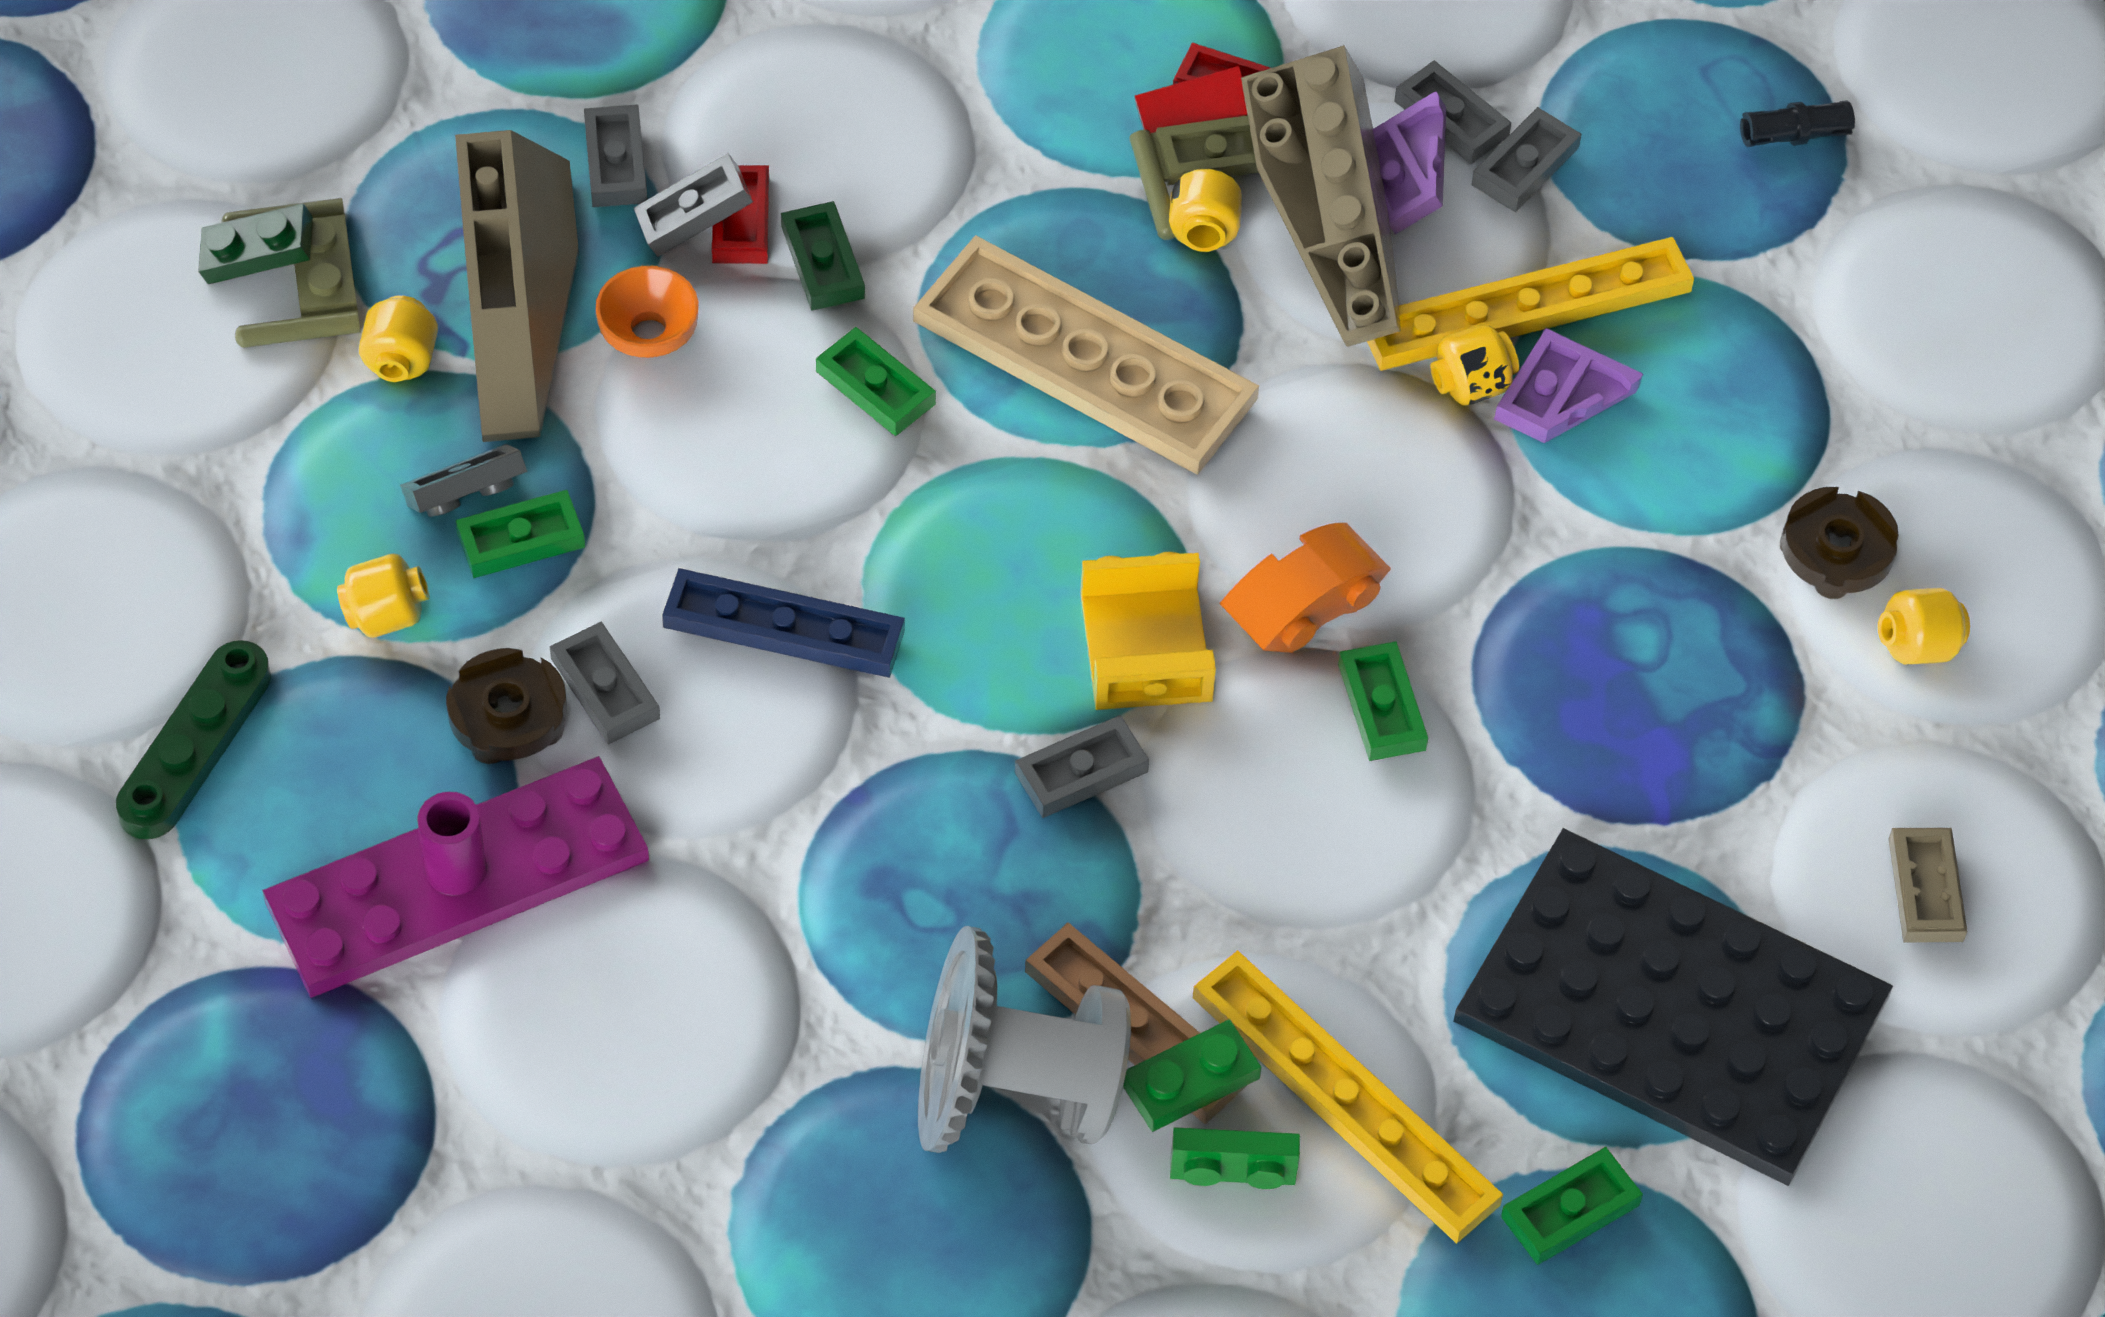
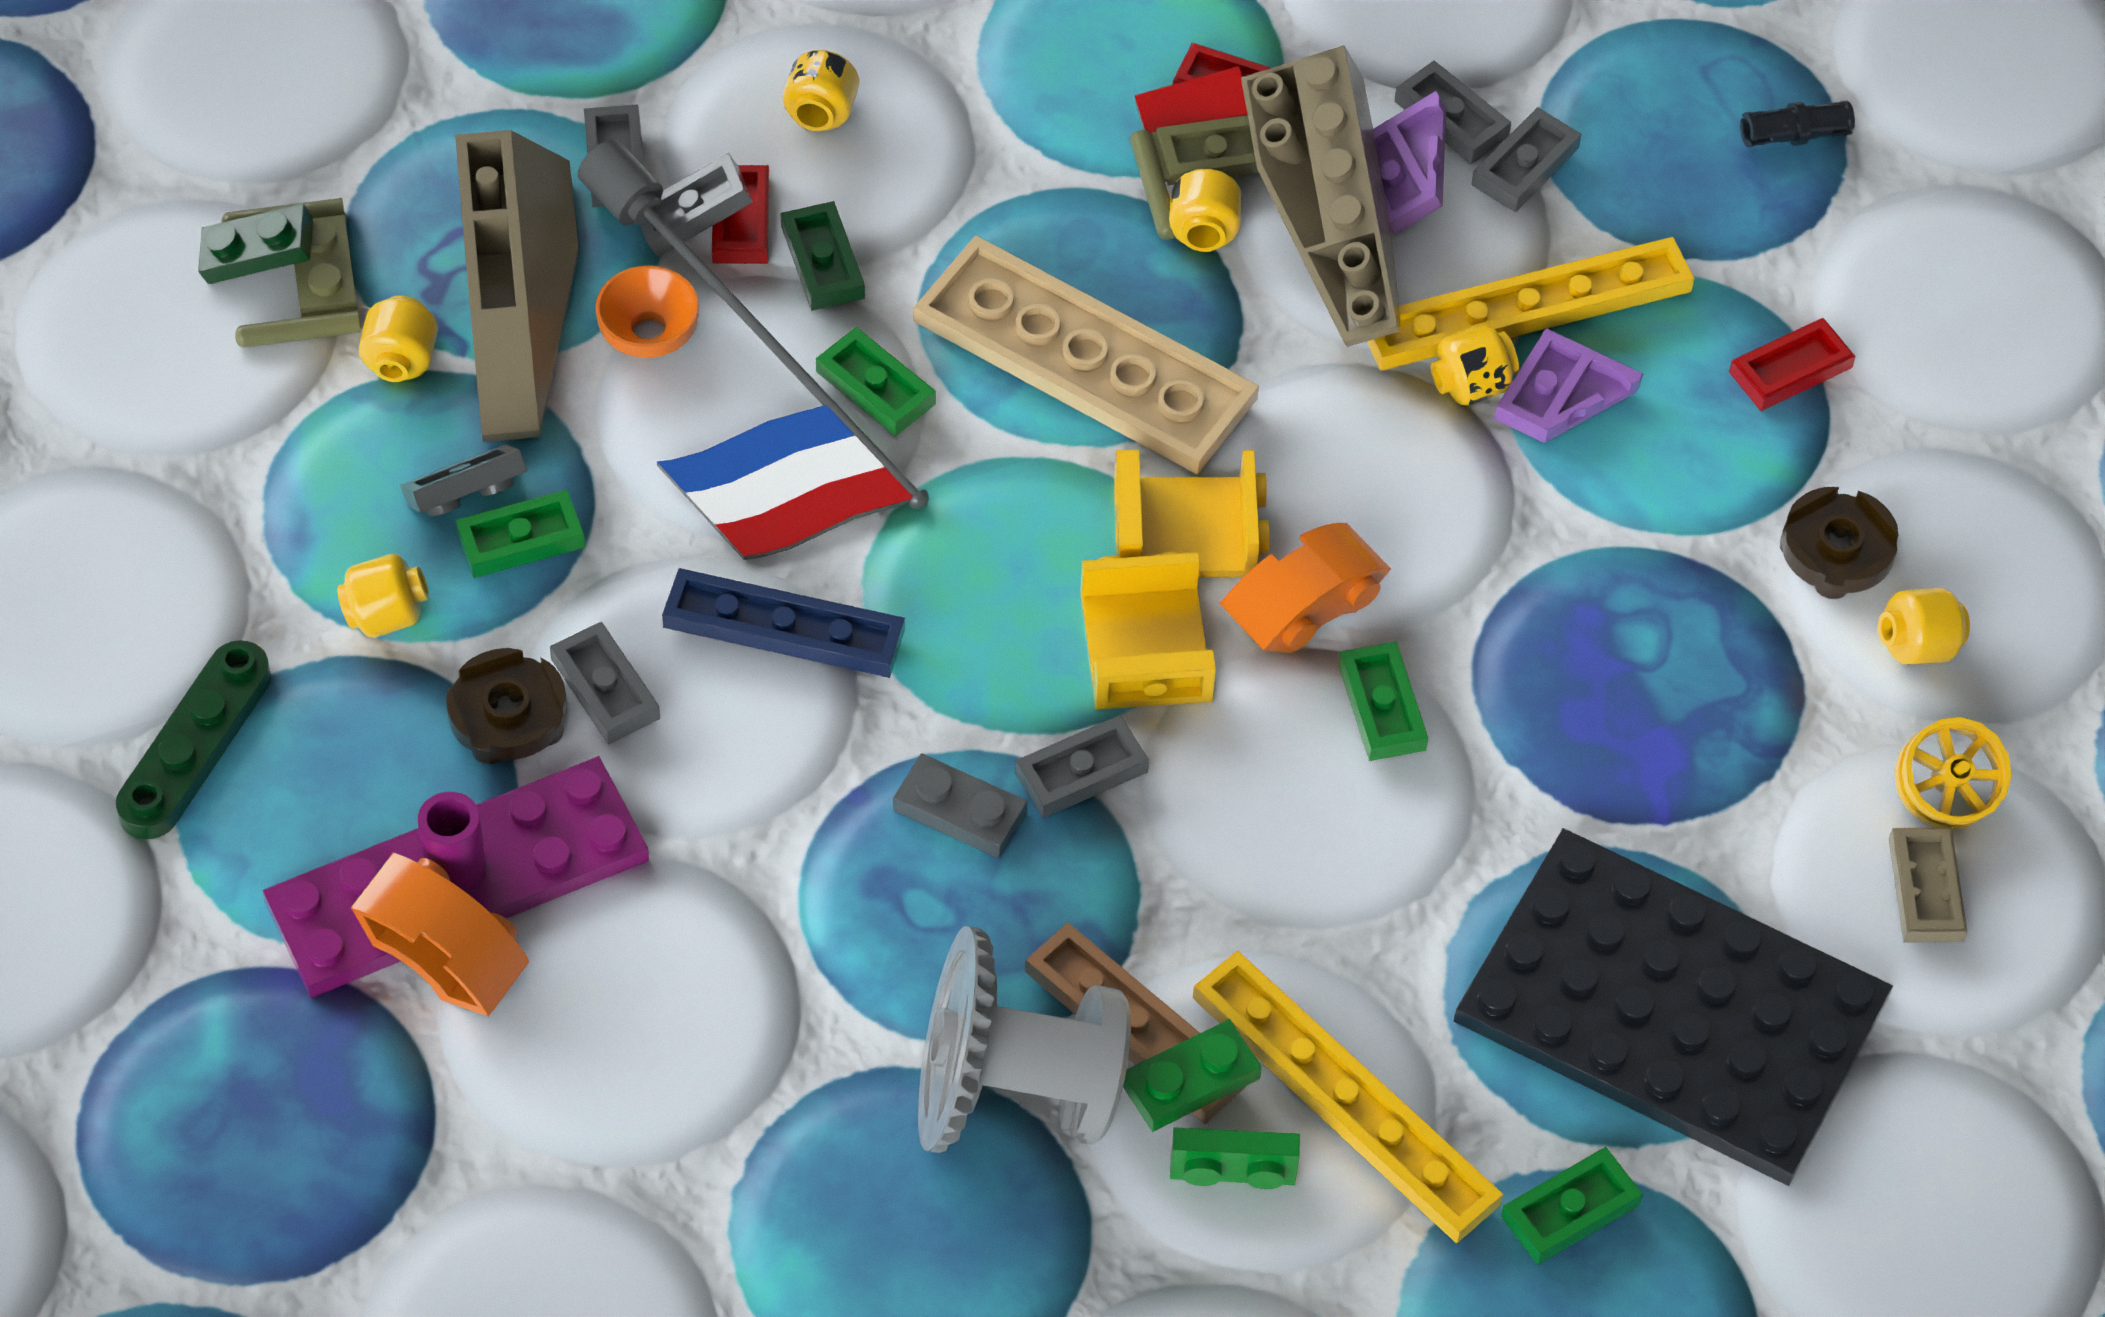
(441, 933): none -> orange brick
(788, 473): none -> flag
(821, 90): none -> yellow head
(960, 805): none -> dark grey plate
(1192, 516): none -> yellow panel
(1792, 364): none -> red tile
(1953, 773): none -> yellow wheel

